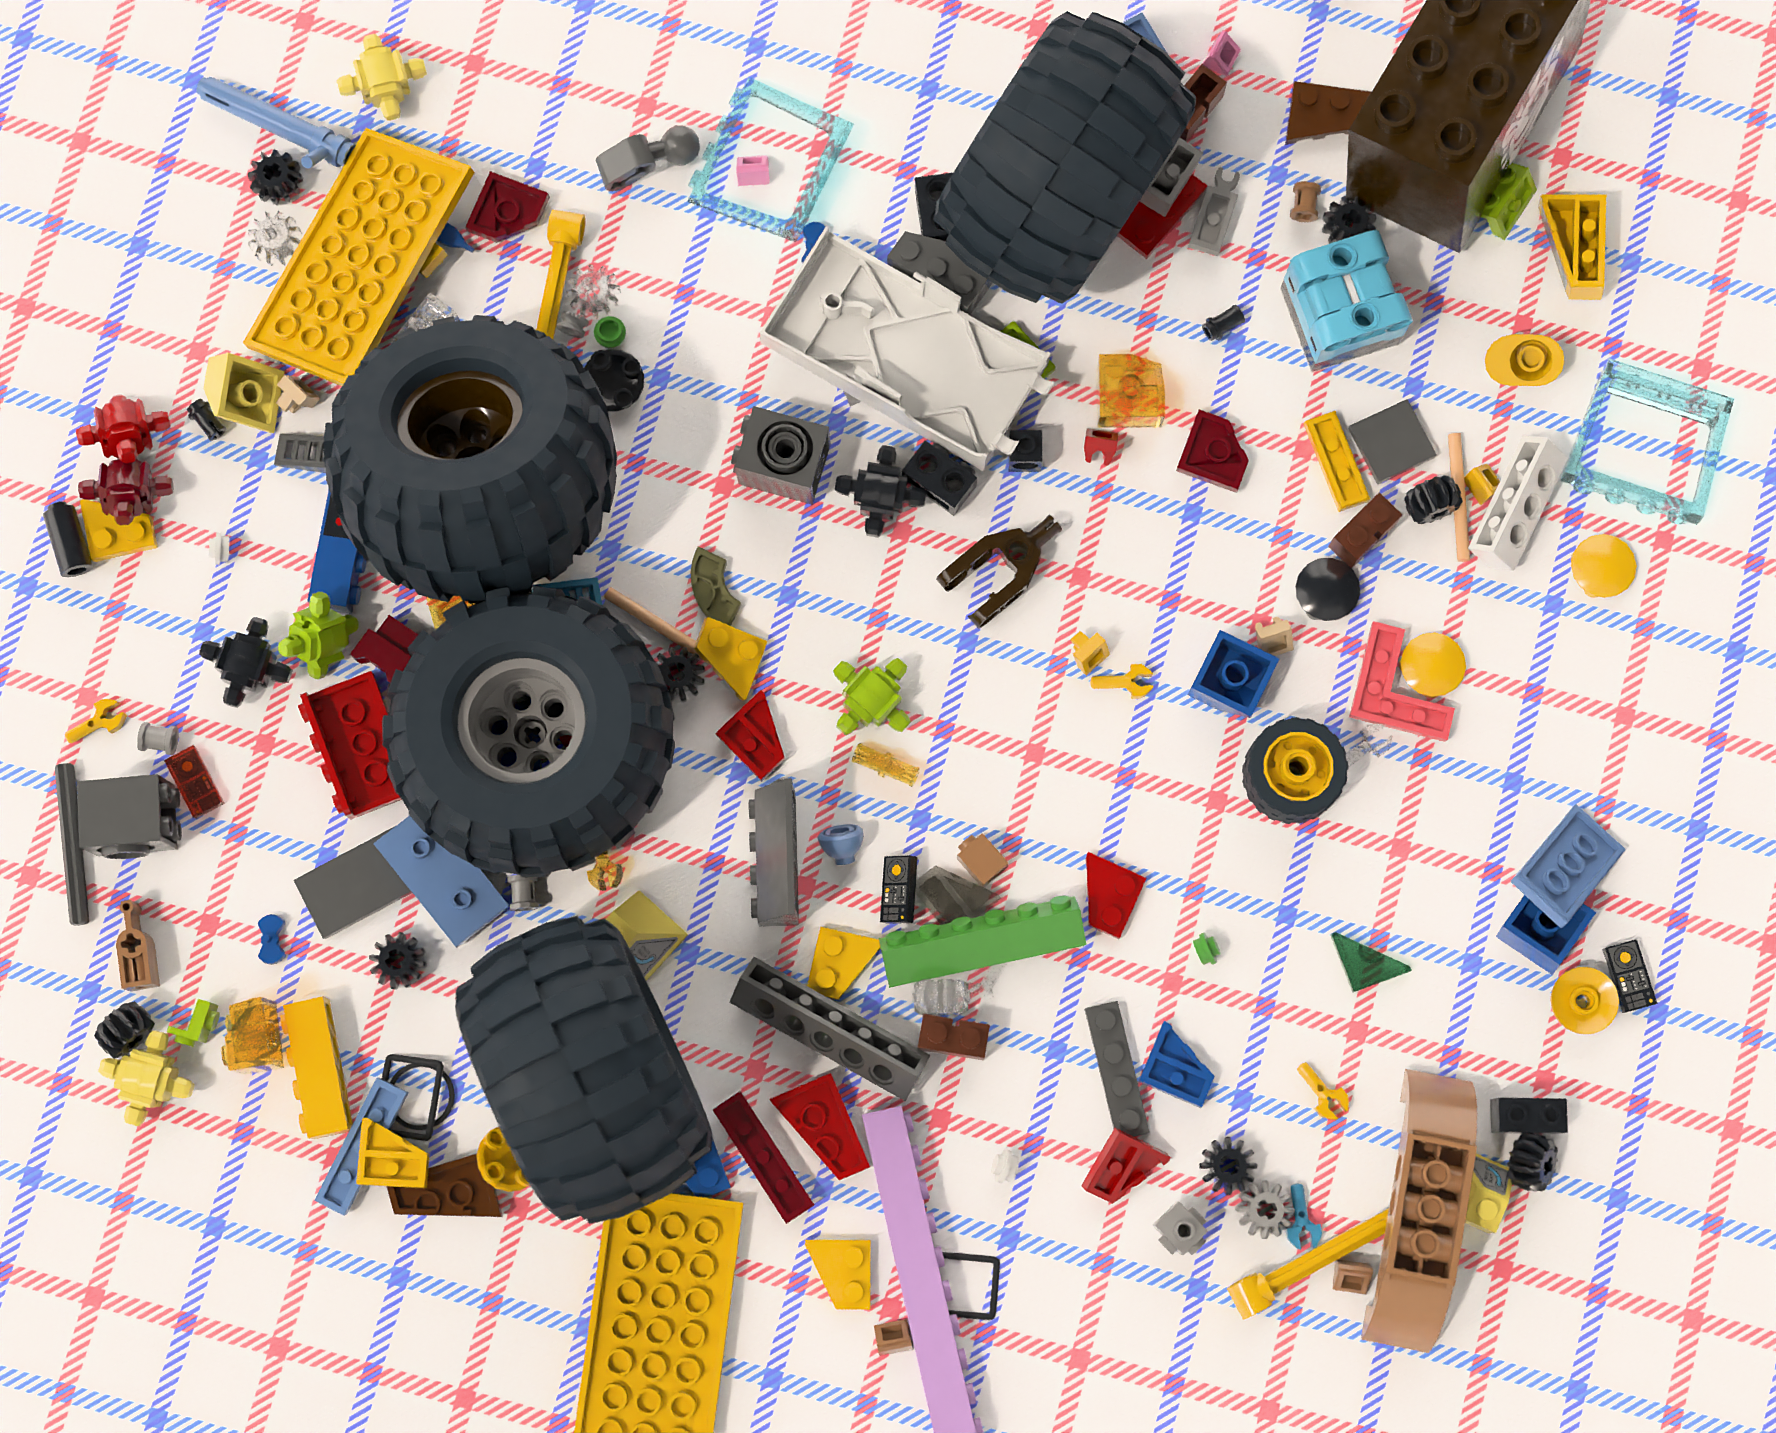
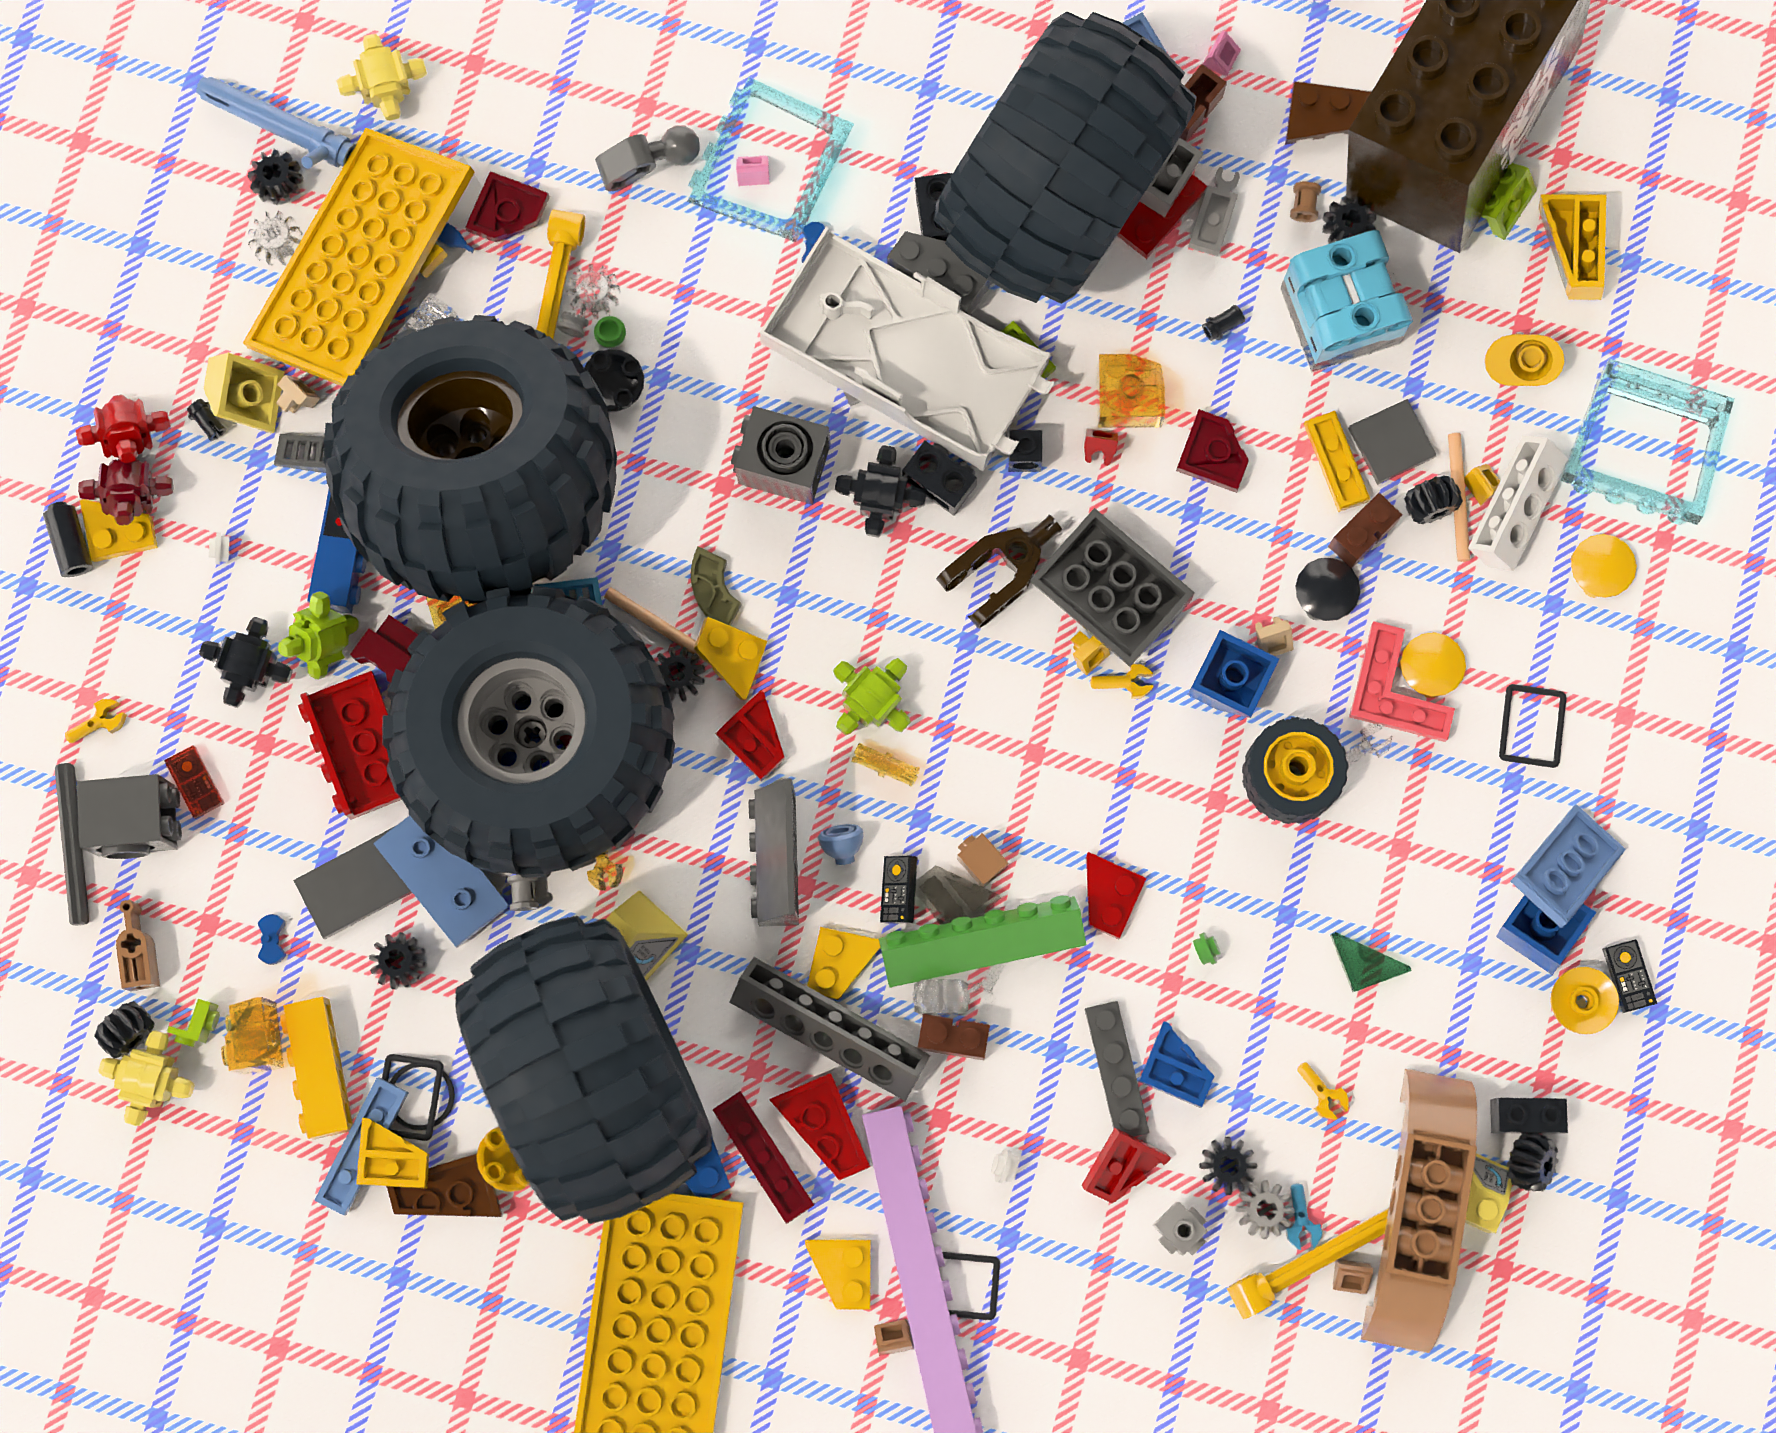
(157, 738): light grey bush -> none
(1112, 587): none -> dark grey slope
(1505, 724): none -> black piece

